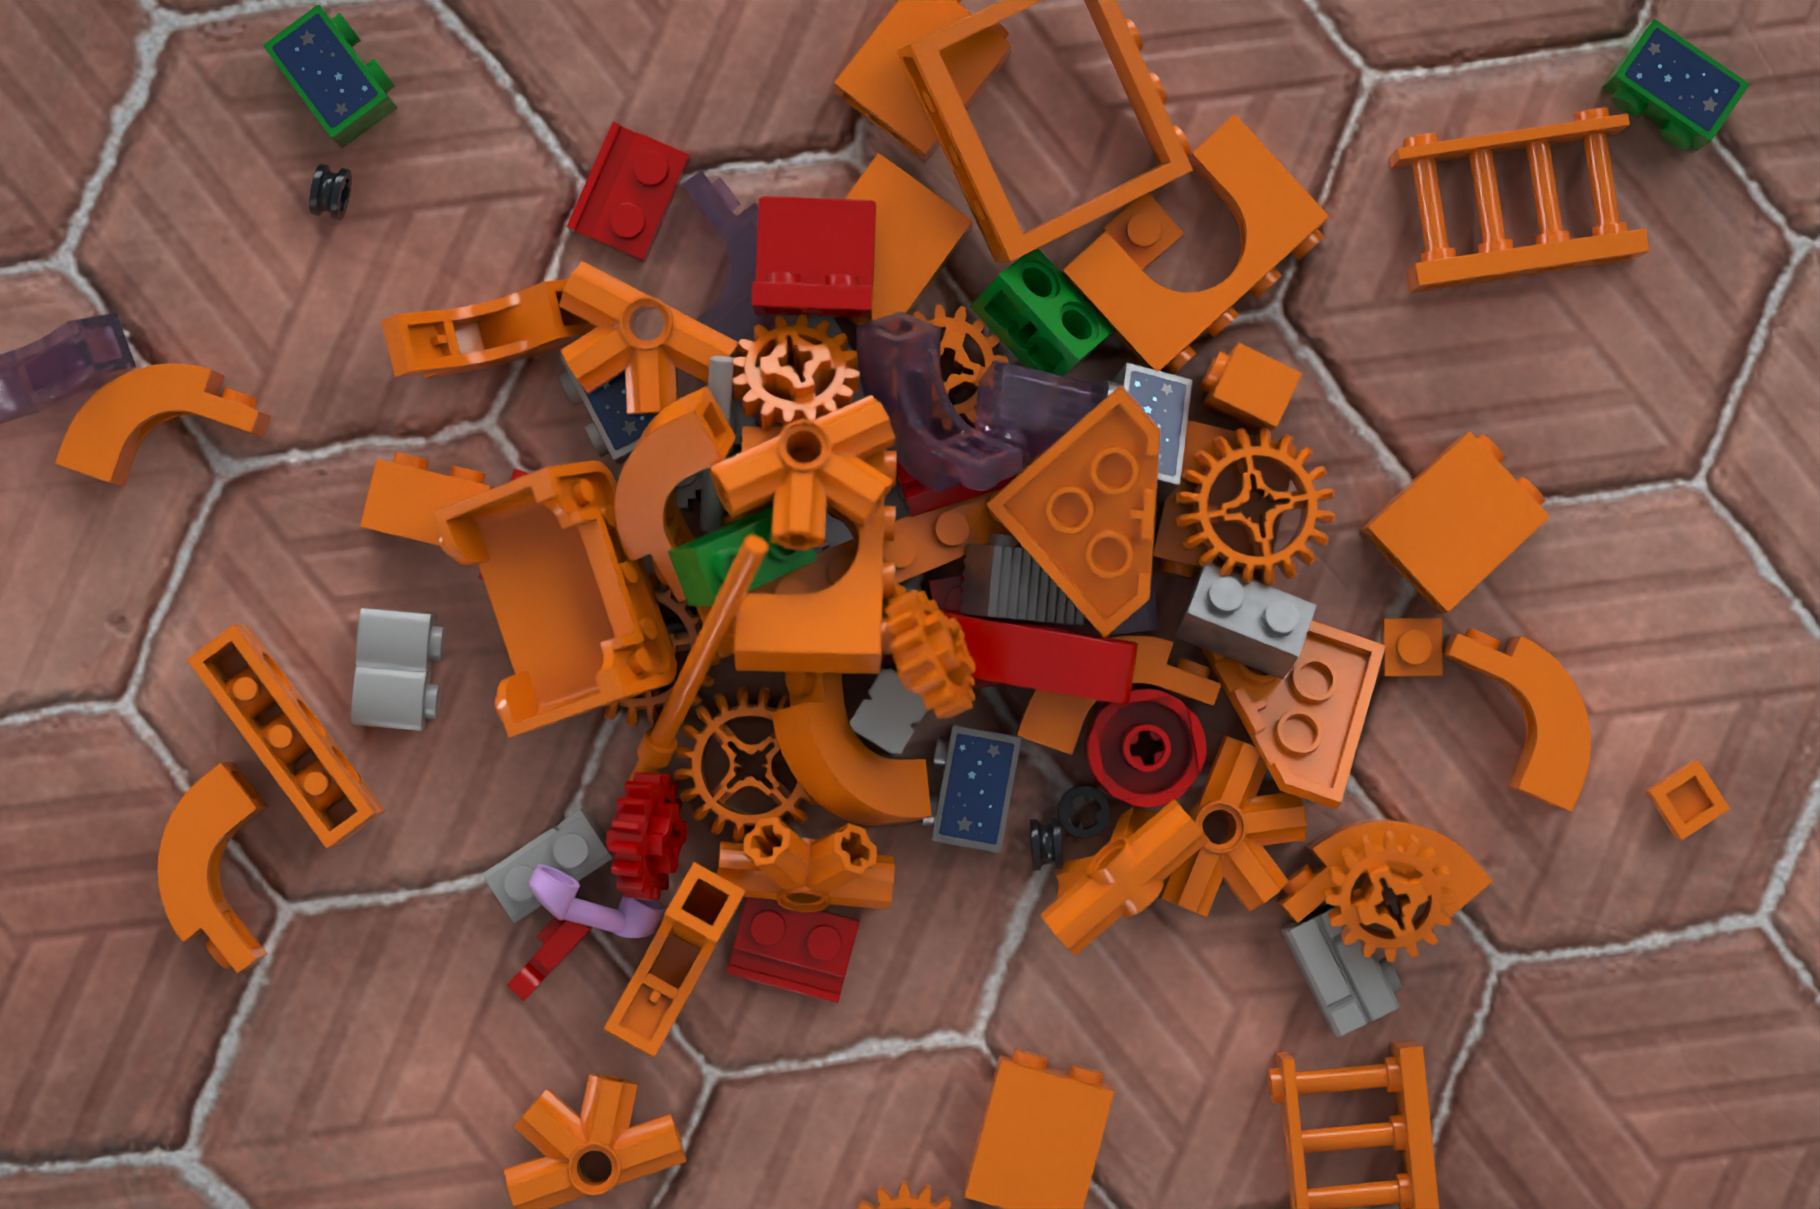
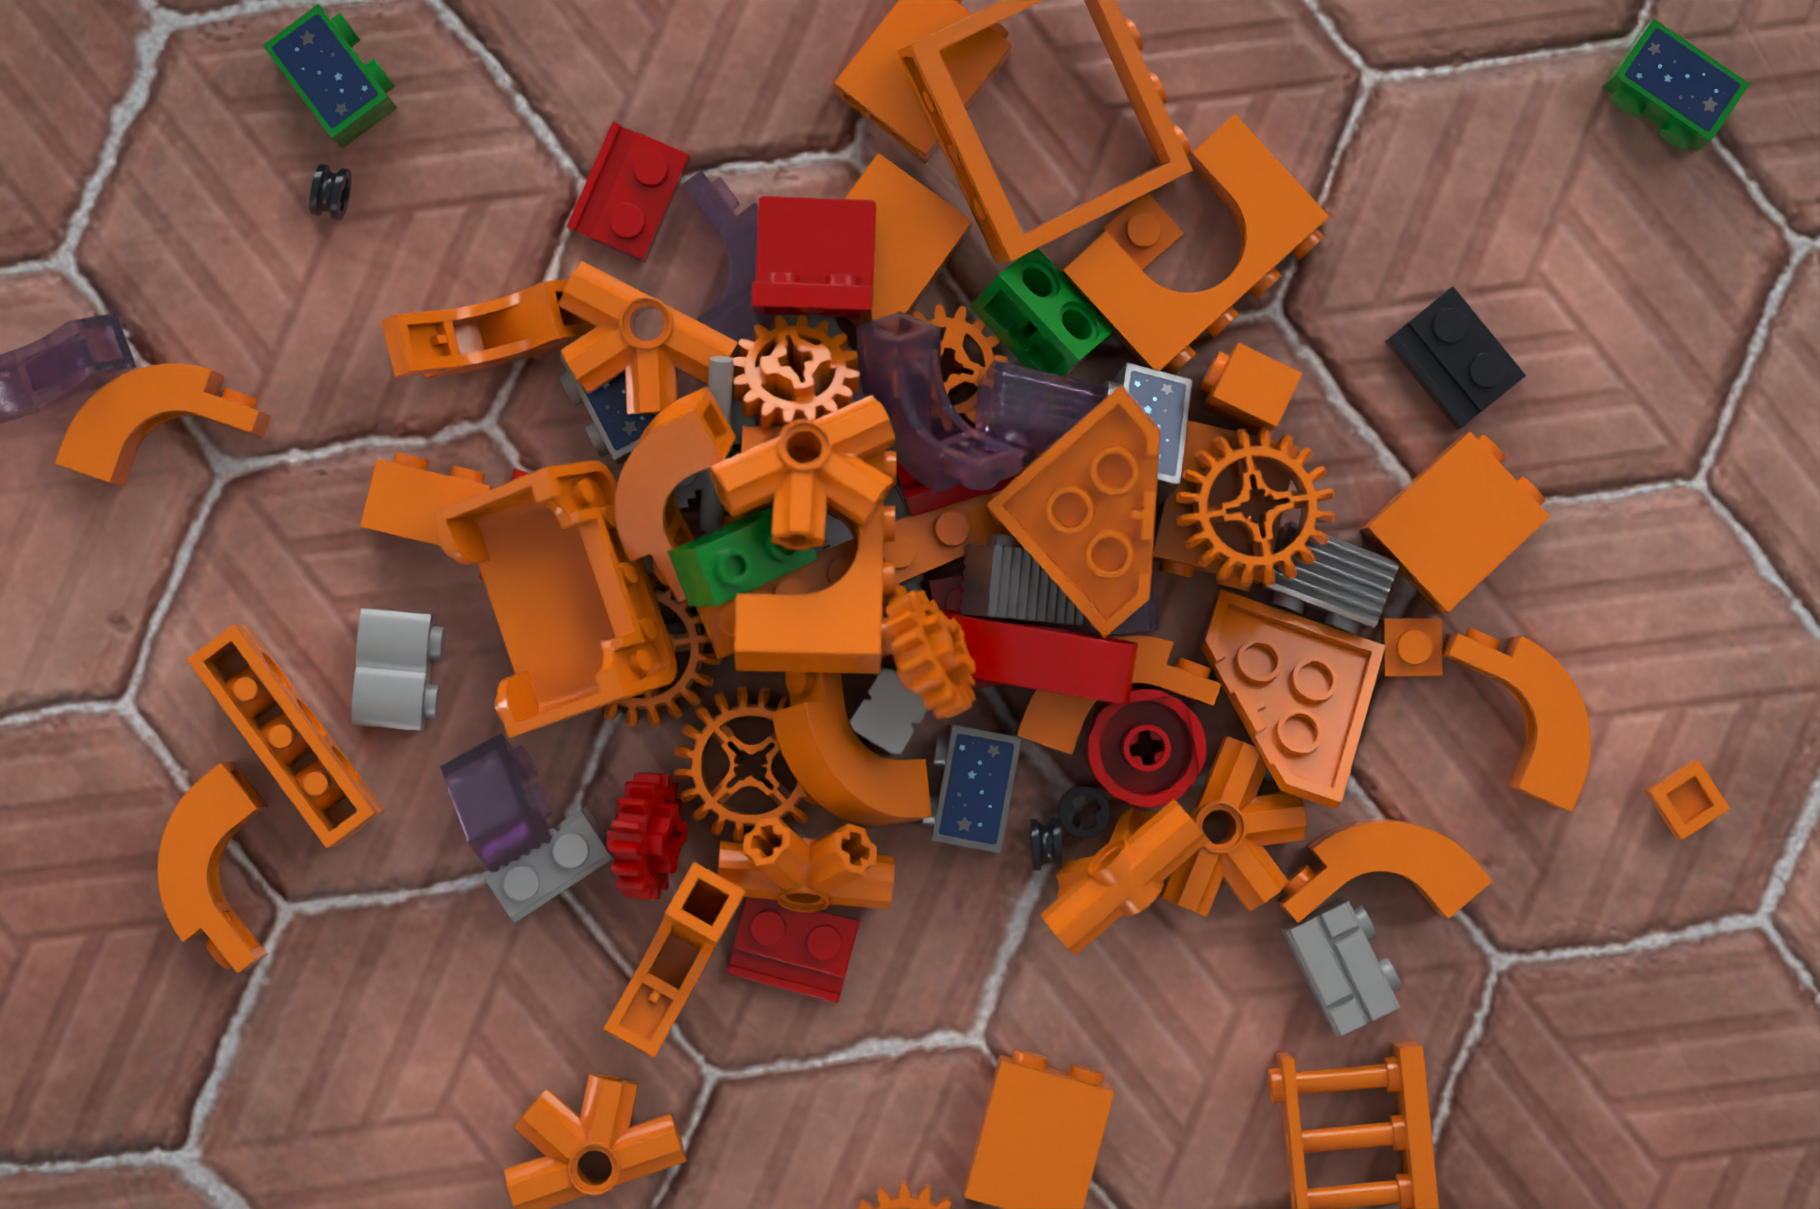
(497, 802): none -> clear purple brick
(559, 940): red plate -> none
(631, 919): lavender bar -> none
(660, 741): orange bar -> none
(1245, 621): flat silver brick -> none
(1341, 582): none -> flat silver brick
(1369, 906): orange gear -> none
(1455, 358): none -> black plate
(1553, 247): orange fence -> none

